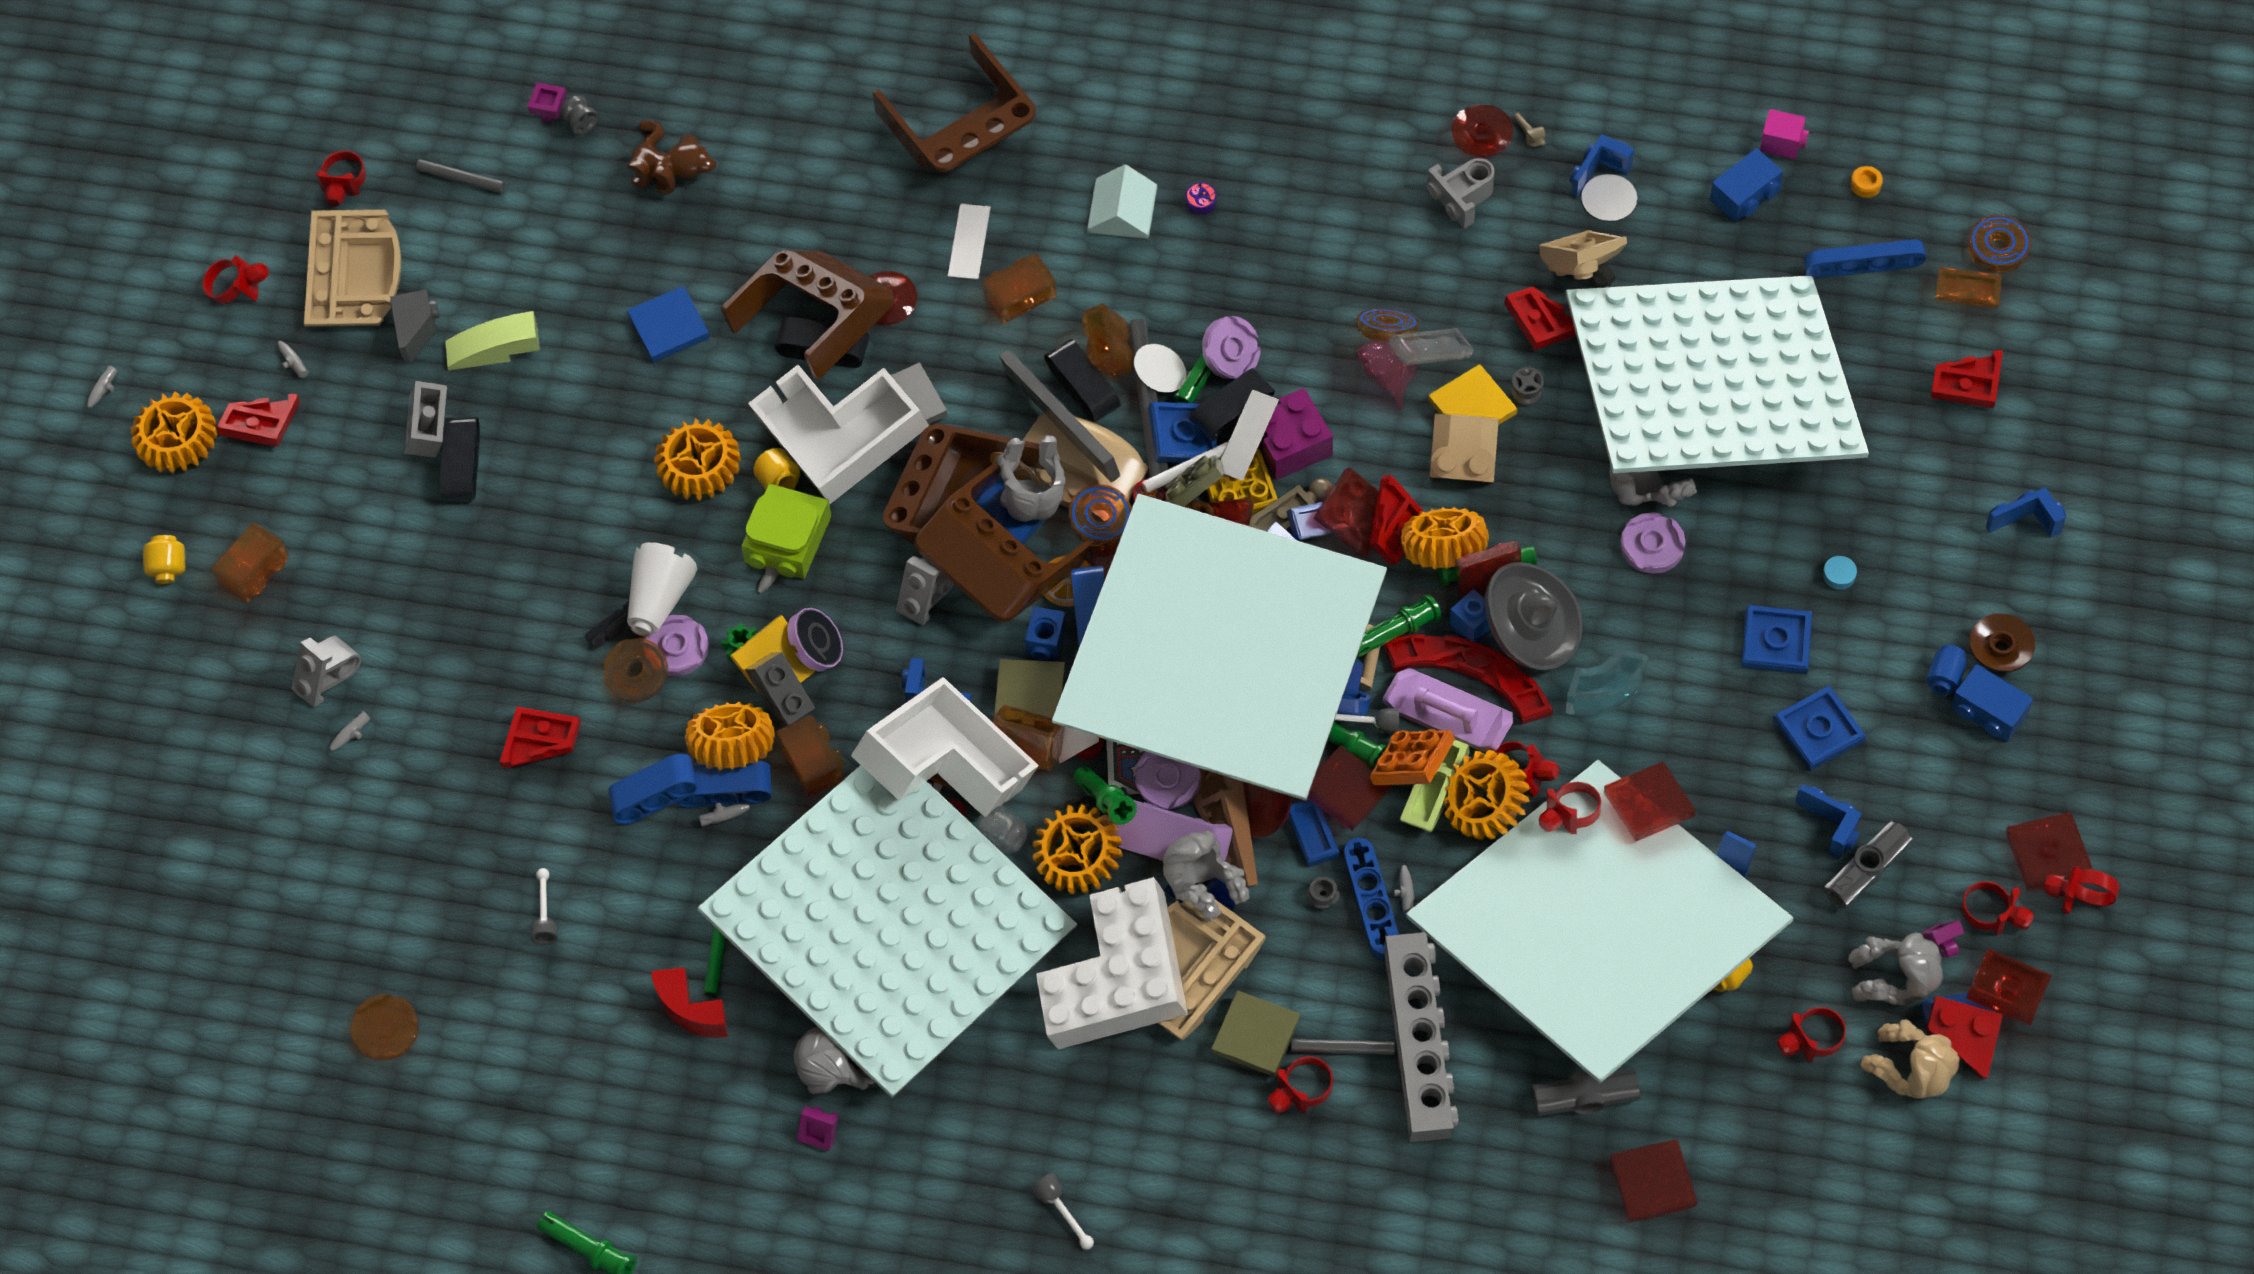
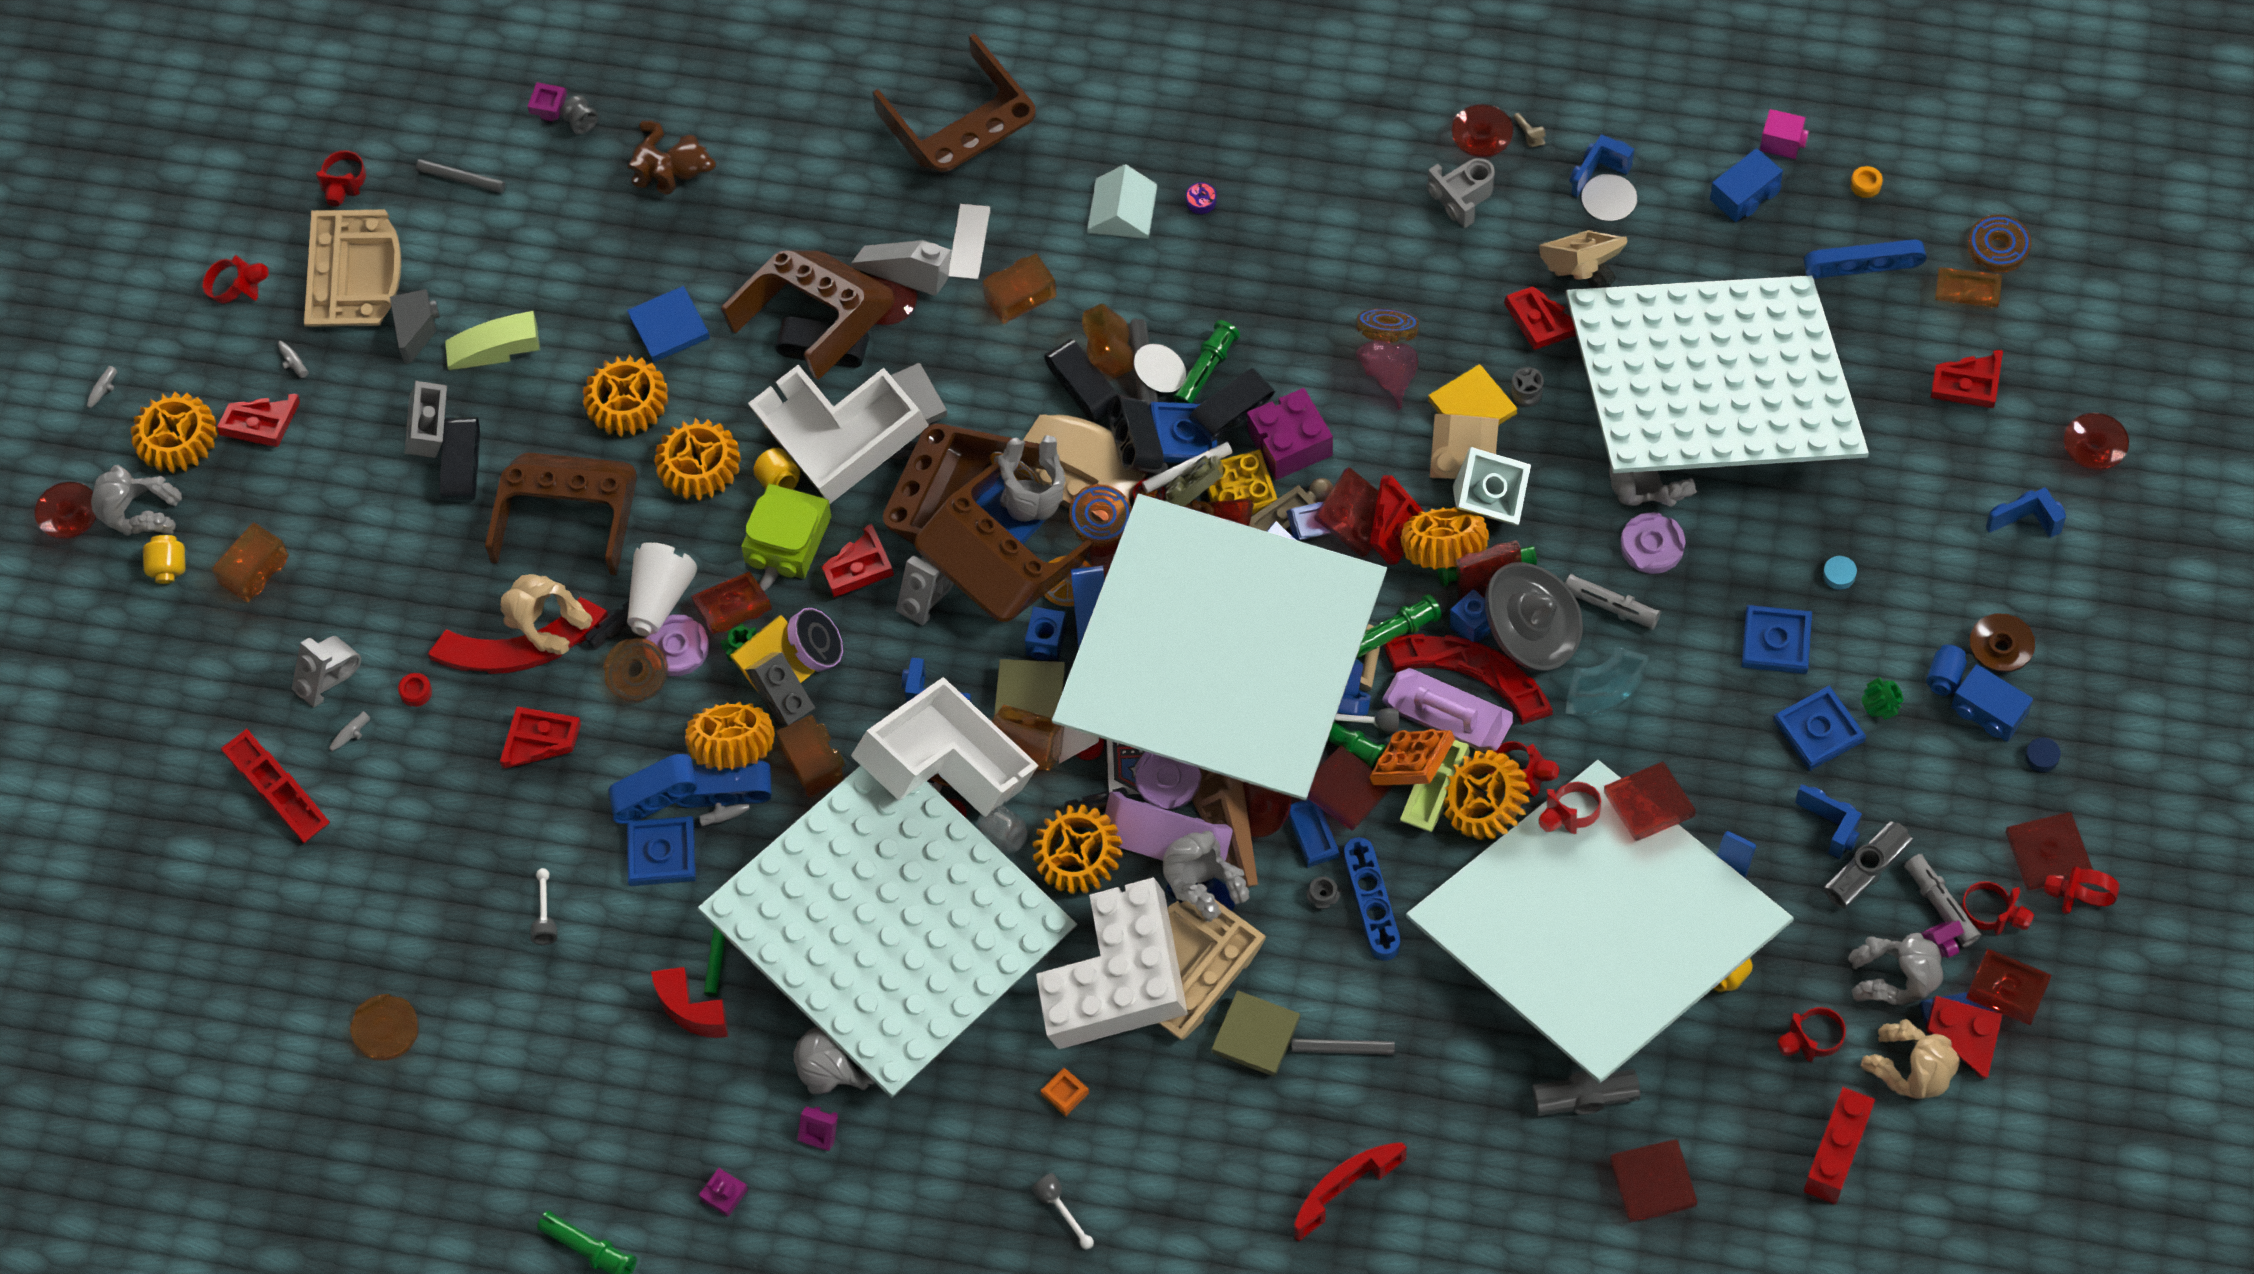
(60, 501): none -> clear red dish
(116, 490): none -> light grey hair
(275, 786): none -> red slope
(415, 689): none -> red tile
(512, 653): none -> red tile
(526, 603): none -> tan hair
(566, 479): none -> reddish brown windscreen
(624, 406): none -> light orange gear
(661, 851): none -> blue tile
(723, 1192): none -> magenta tile
(731, 603): none -> clear red plate
(858, 564): none -> red wing
(911, 264): none -> light grey slope
(1060, 416): dark grey tile -> none
(1064, 1091): none -> orange tile
(1108, 798): green pin -> none
(1135, 435): none -> black beam
(1230, 347): lavender tile -> none
(1248, 434): white sticker -> none
(1285, 1094): red piece -> none
(1379, 1160): none -> red slope
(1406, 890): light grey helmet -> none
(1422, 1121): light grey brick -> none
(1430, 346): clear tile -> none
(1491, 486): none -> light aqua slope
(1647, 616): none -> light grey pin
(1839, 1145): none -> red arch
(1882, 698): none -> green gear
(1934, 889): none -> light grey pin
(2043, 754): none -> dark blue tile
(2097, 430): none -> clear red dish

